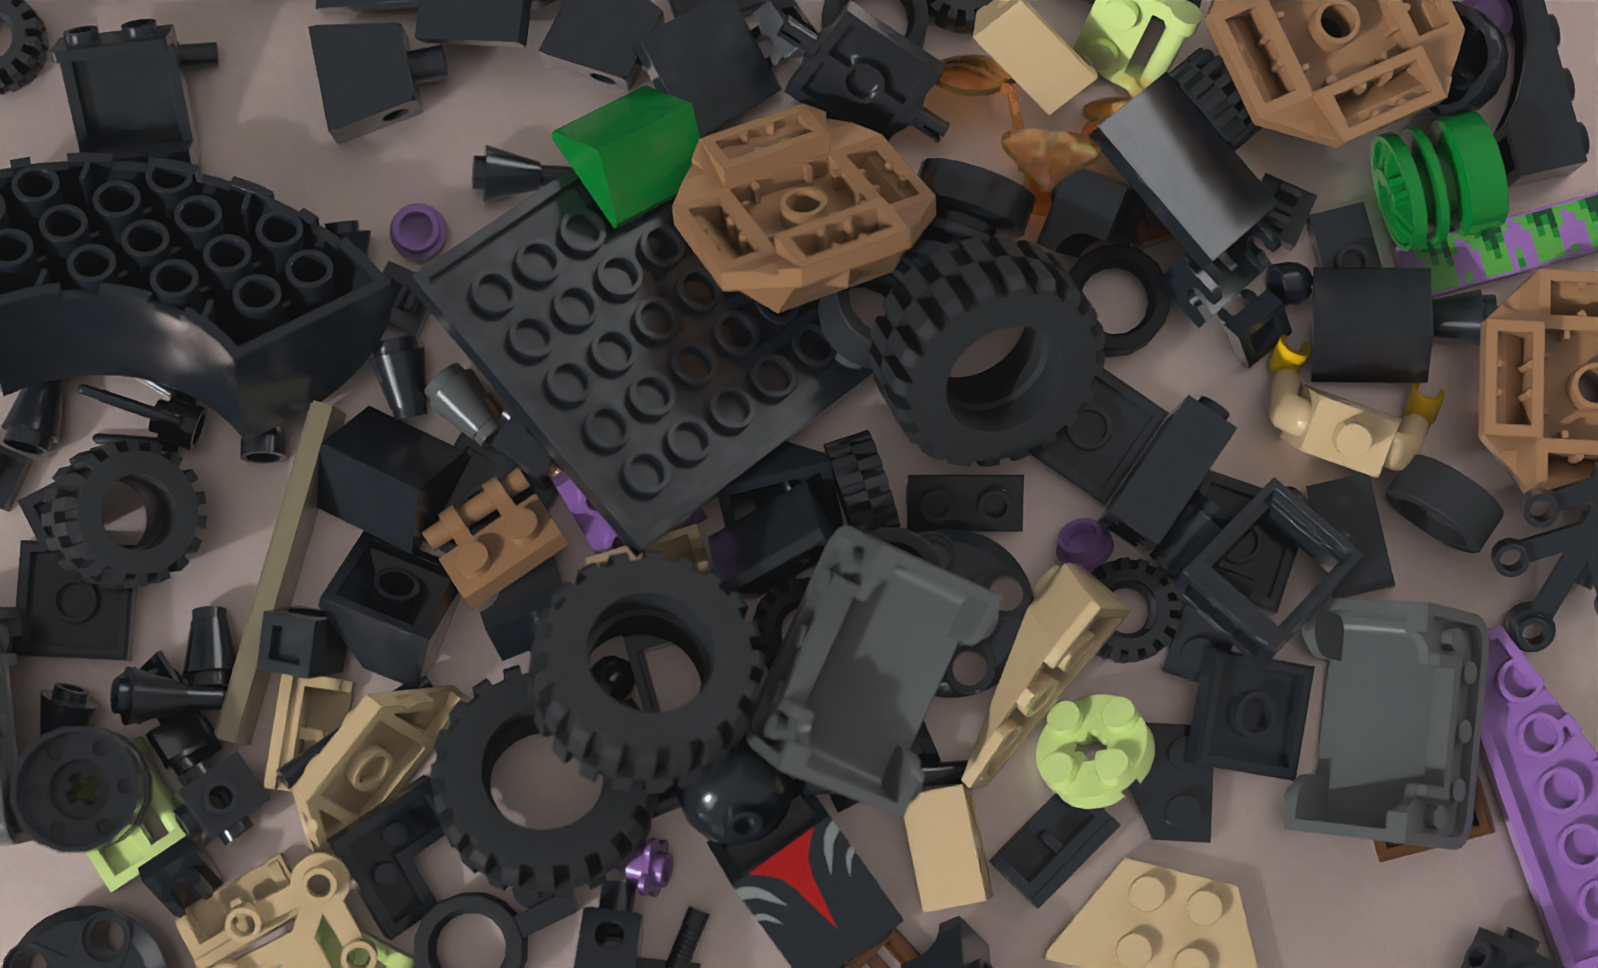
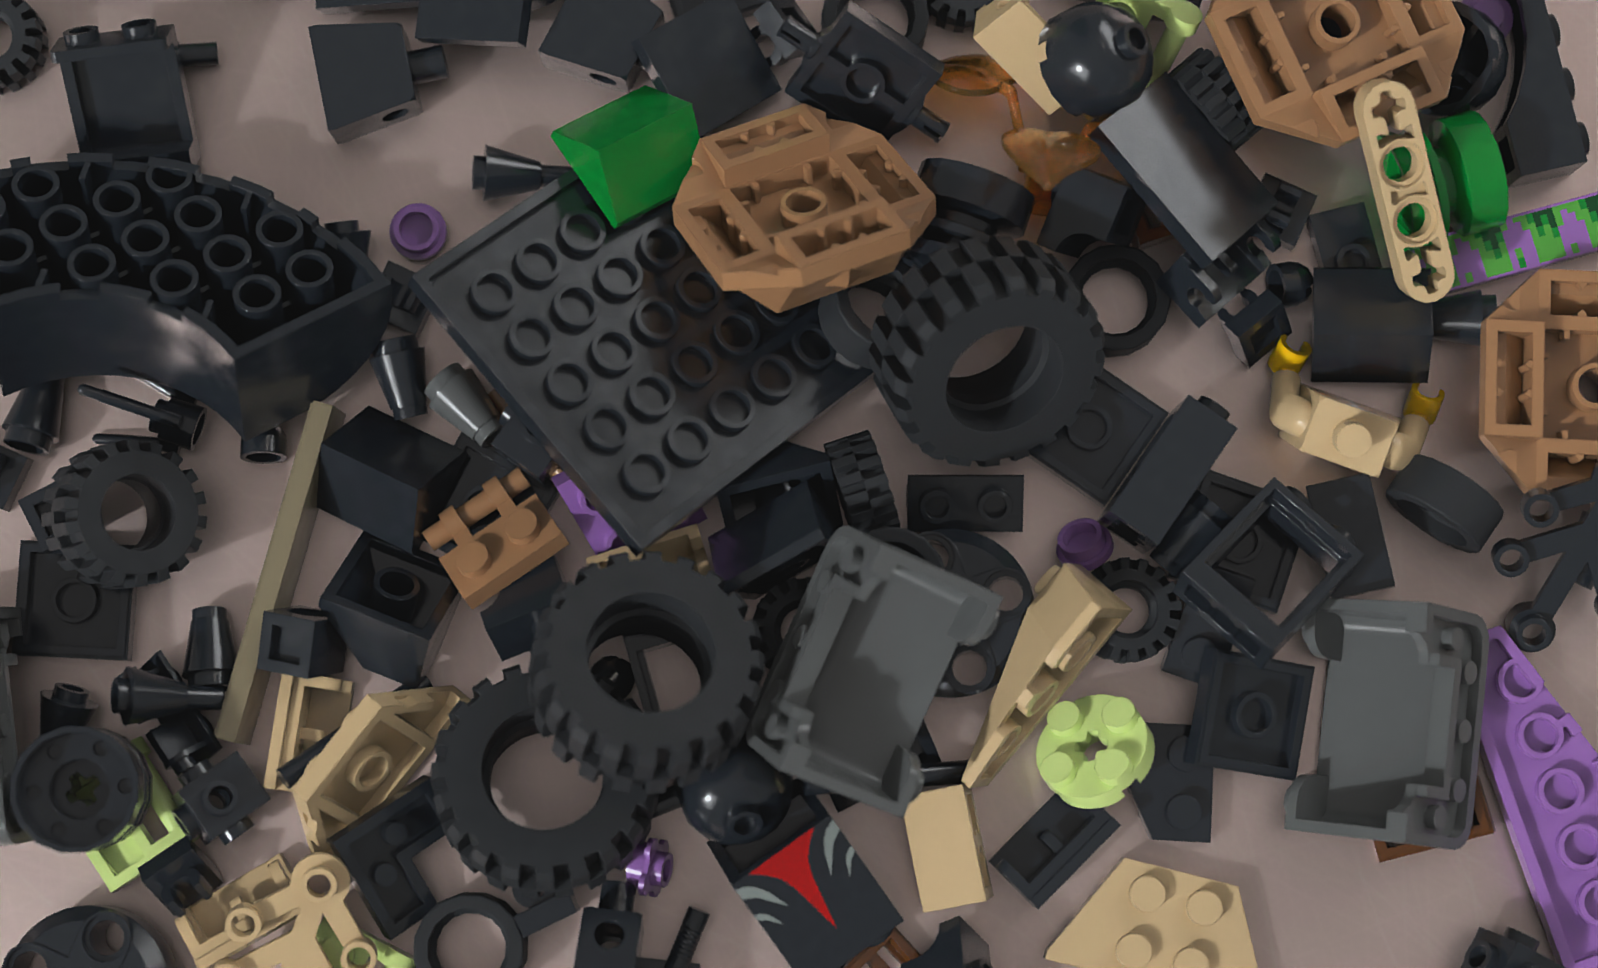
(1096, 59): none -> black cylinder
(1413, 187): none -> tan beam

